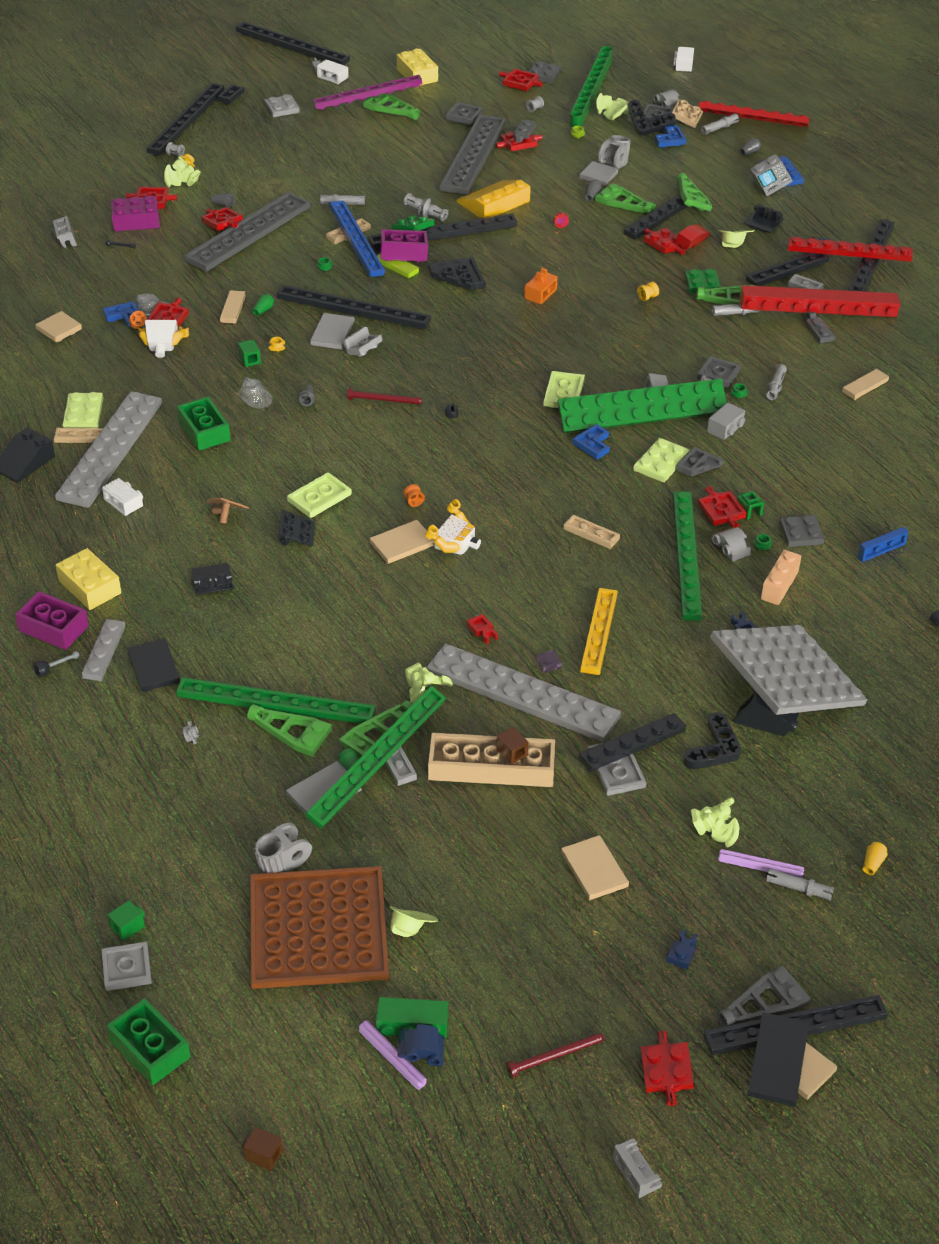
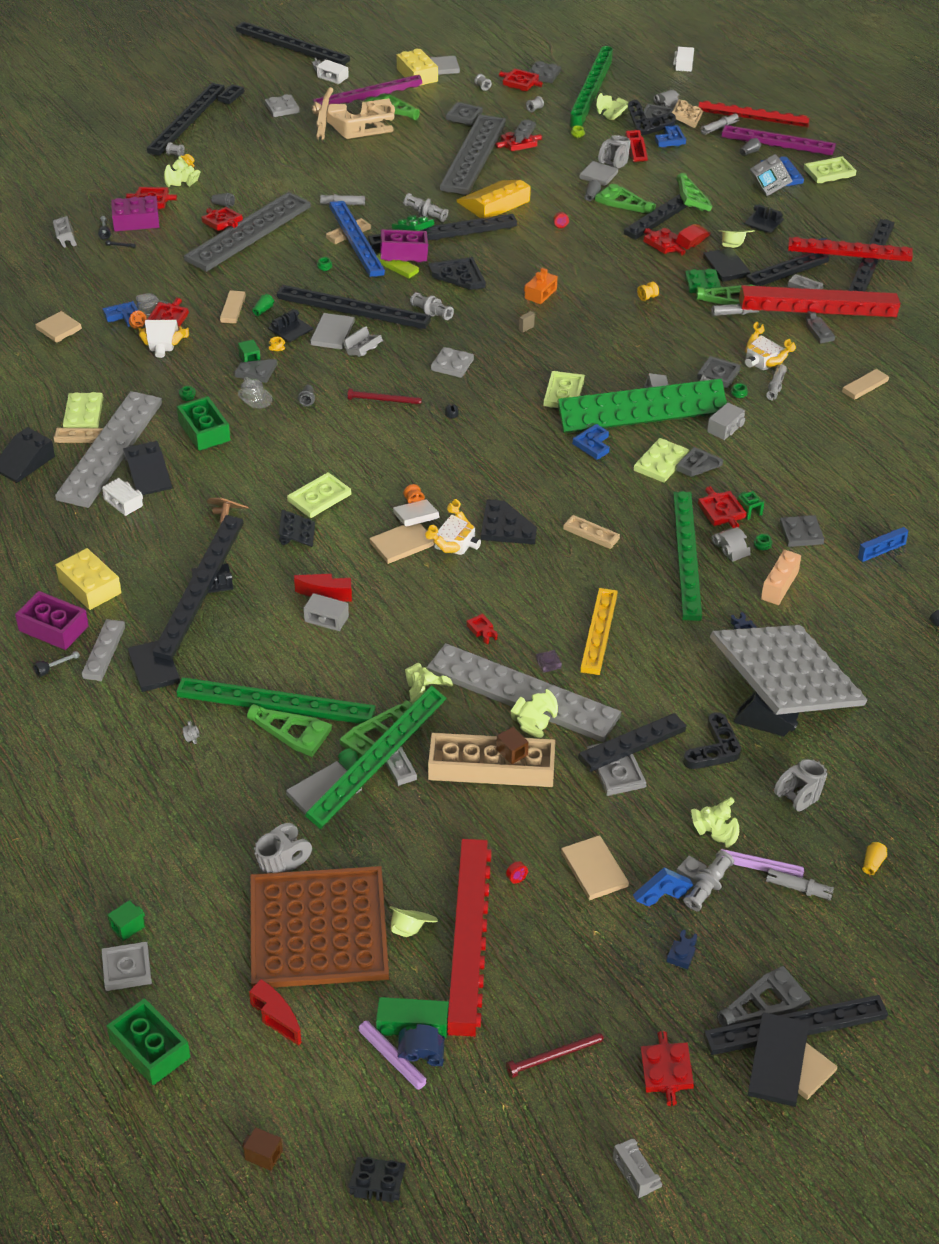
(104, 229): none -> black hinge
(147, 468): none -> black slope
(187, 393): none -> green plate
(198, 588): none -> black plate
(256, 369): none -> dark grey wing
(275, 1011): none -> red slope
(289, 326): none -> black hinge
(324, 585): none -> red slope
(326, 612): none -> light grey brick
(353, 125): none -> tan piece
(377, 1176): none -> black hinge
(416, 512): none -> white tile
(432, 306): none -> light grey piece
(446, 64): none -> light grey tile
(452, 362): none -> light grey plate
(468, 939): none -> red brick
(483, 82): none -> light grey bush
(506, 524): none -> black plate
(517, 872): none -> red tile
(526, 321): none -> dark tan tile
(531, 715): none -> yellowish green animal
(637, 146): none -> red slope
(663, 883): none -> blue plate
(690, 868): none -> light grey plate
(707, 880): none -> light grey piece
(727, 264): none -> black tile
(765, 353): none -> torso
(782, 140): none -> magenta plate
(806, 774): none -> light grey piece
(830, 169): none -> yellowish green plate

